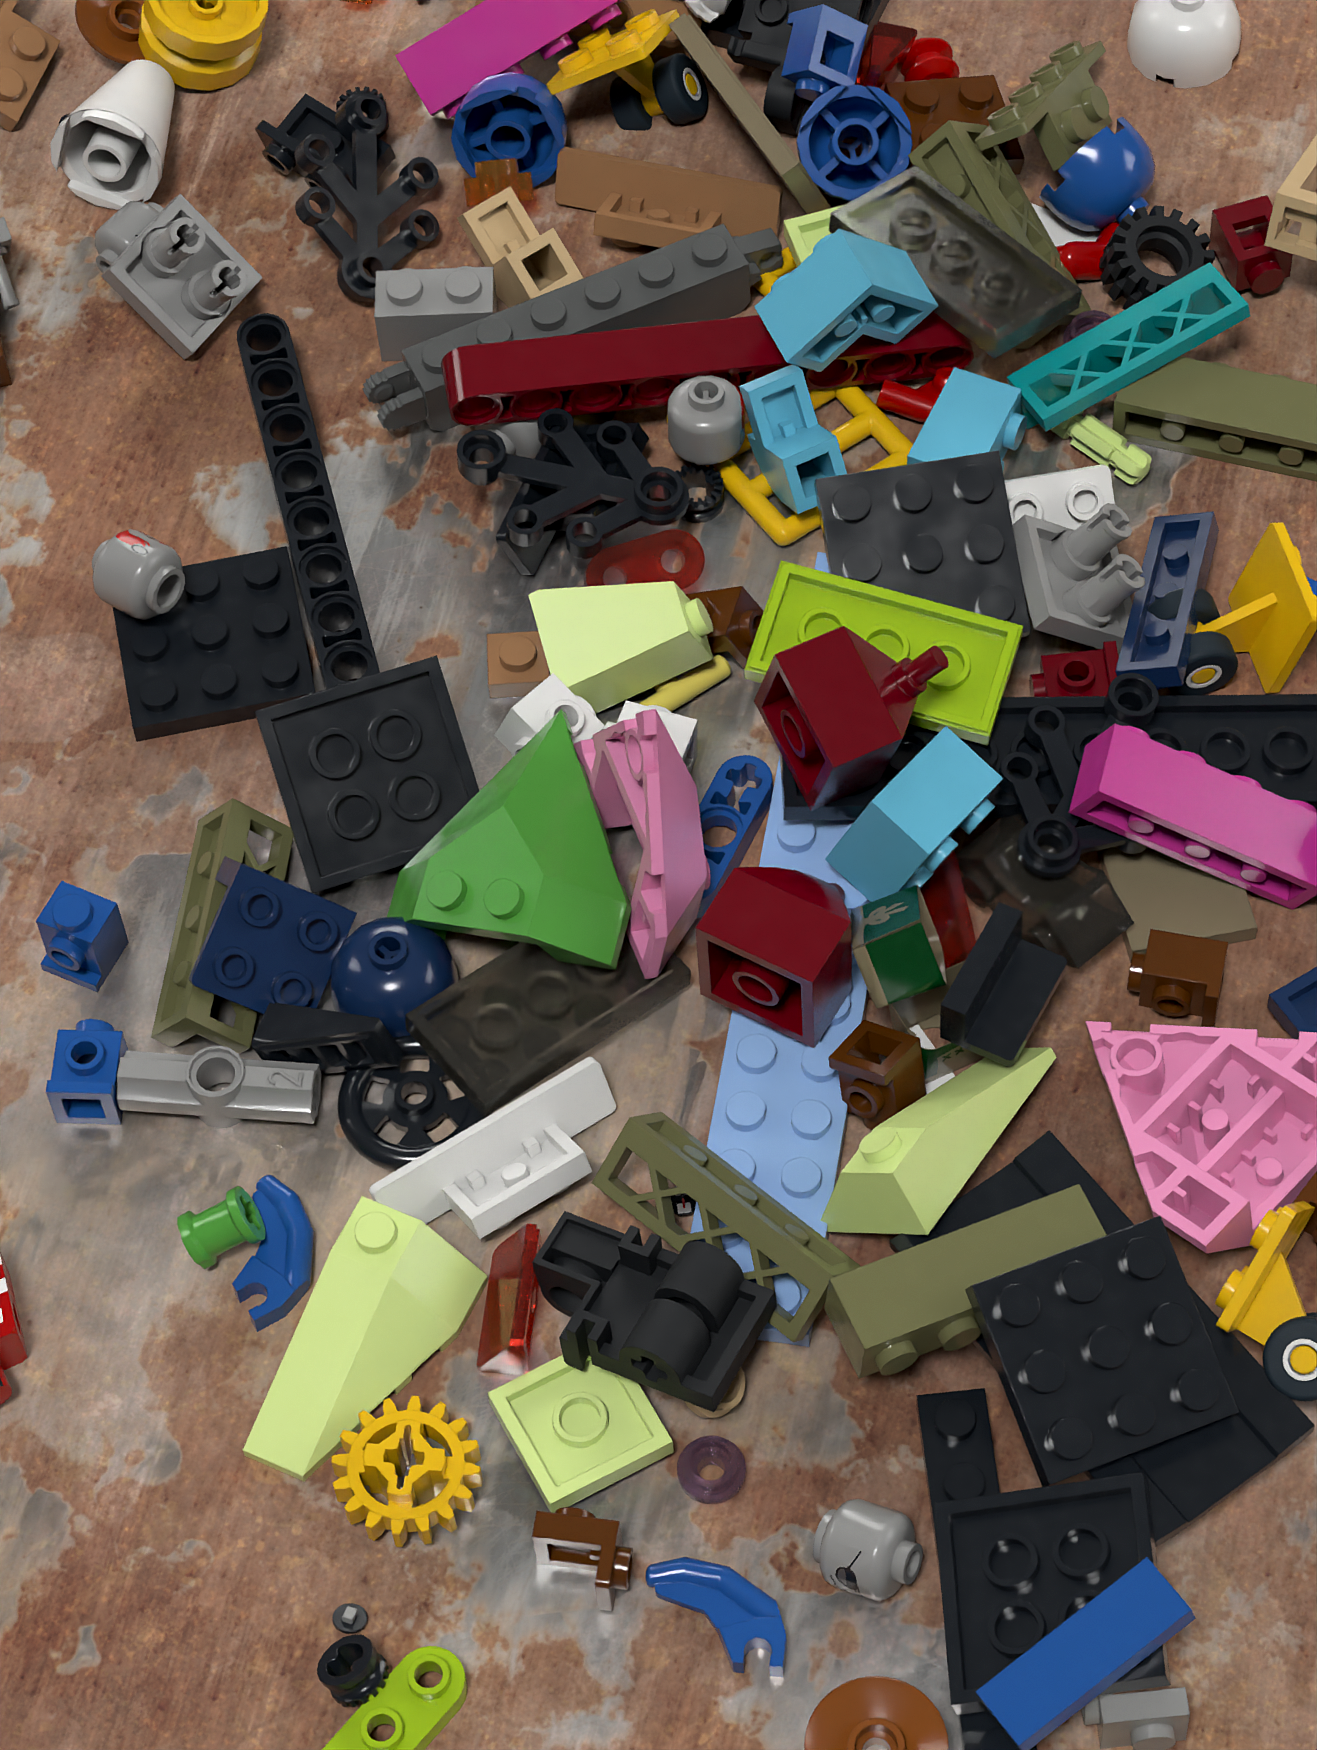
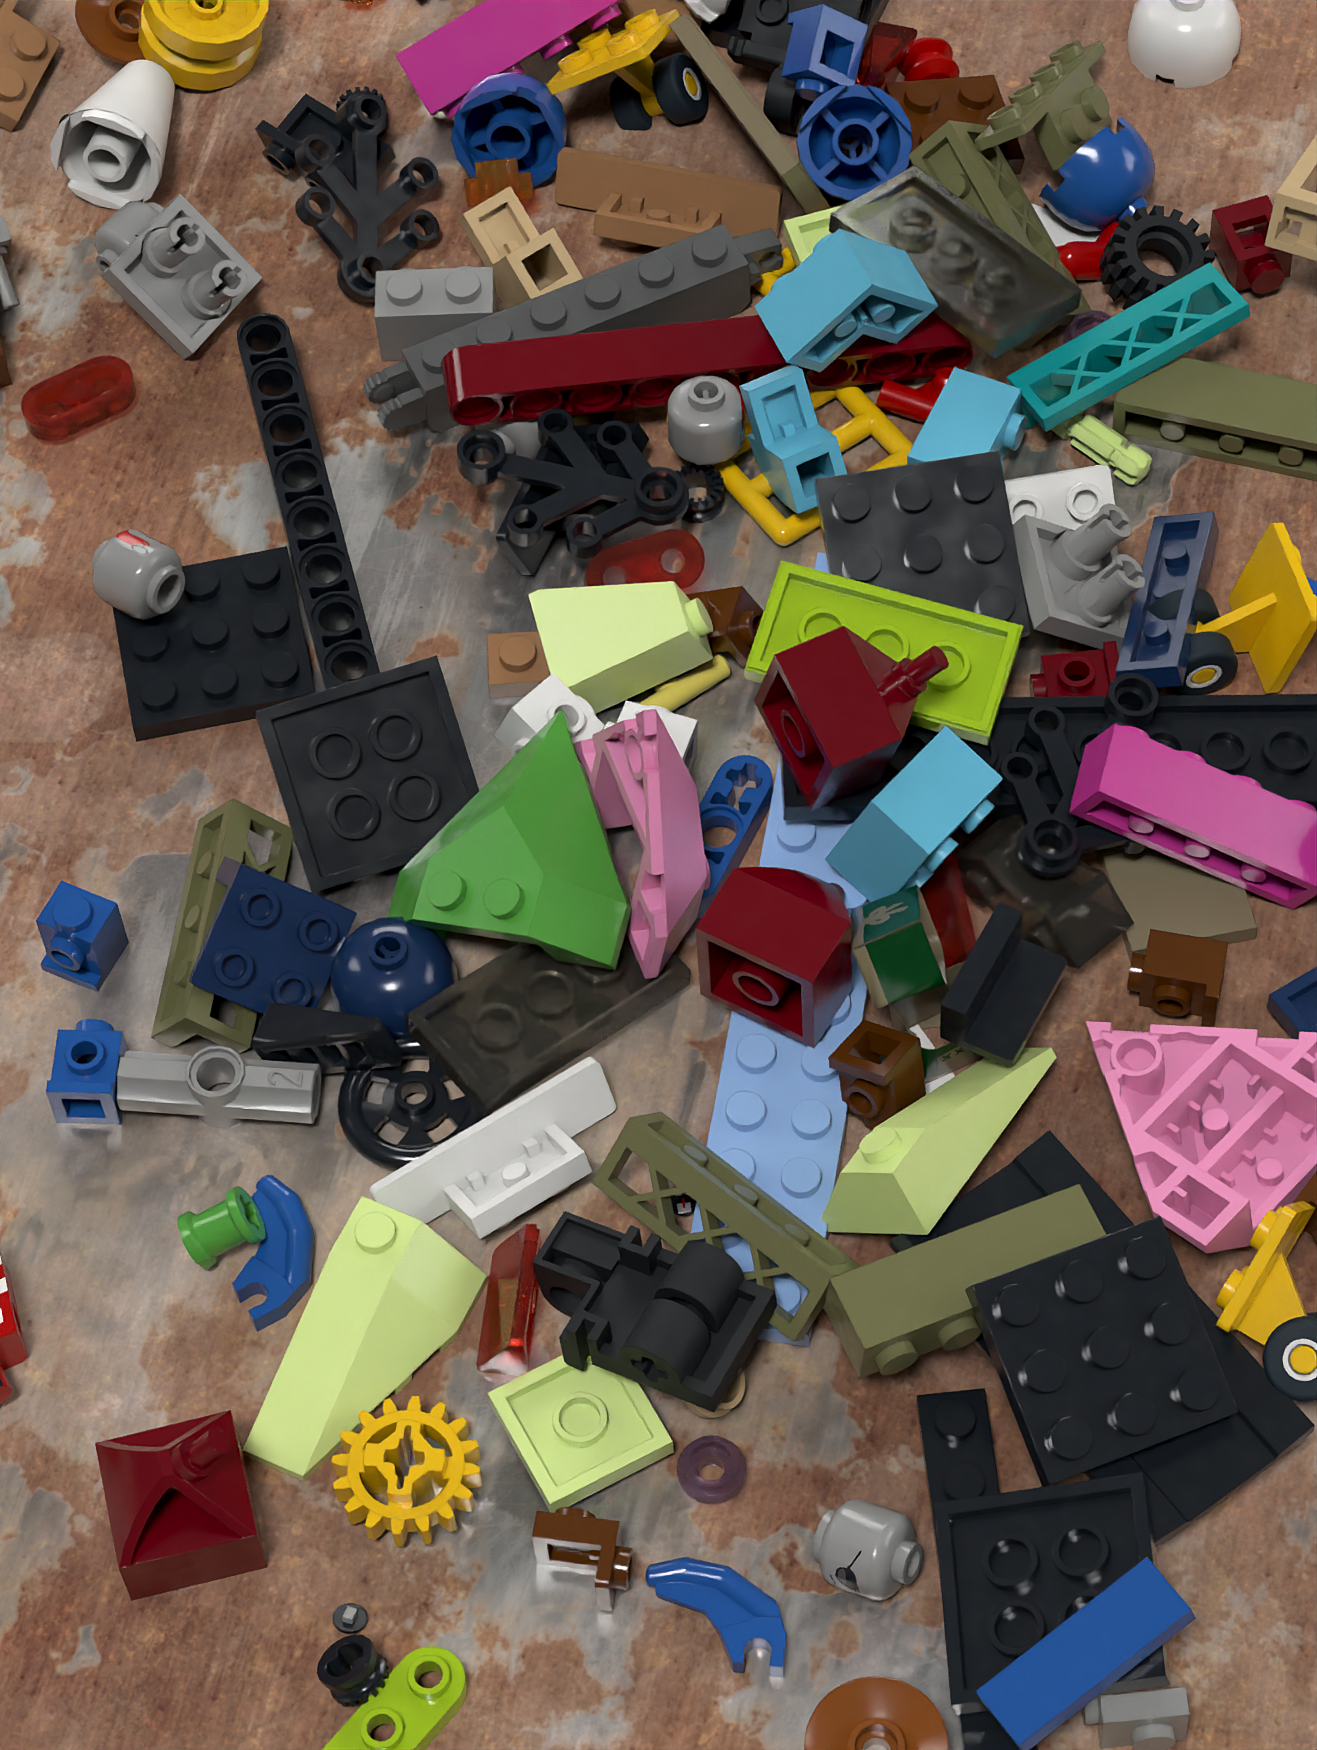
(77, 399): none -> clear red plate
(180, 1505): none -> dark red piece

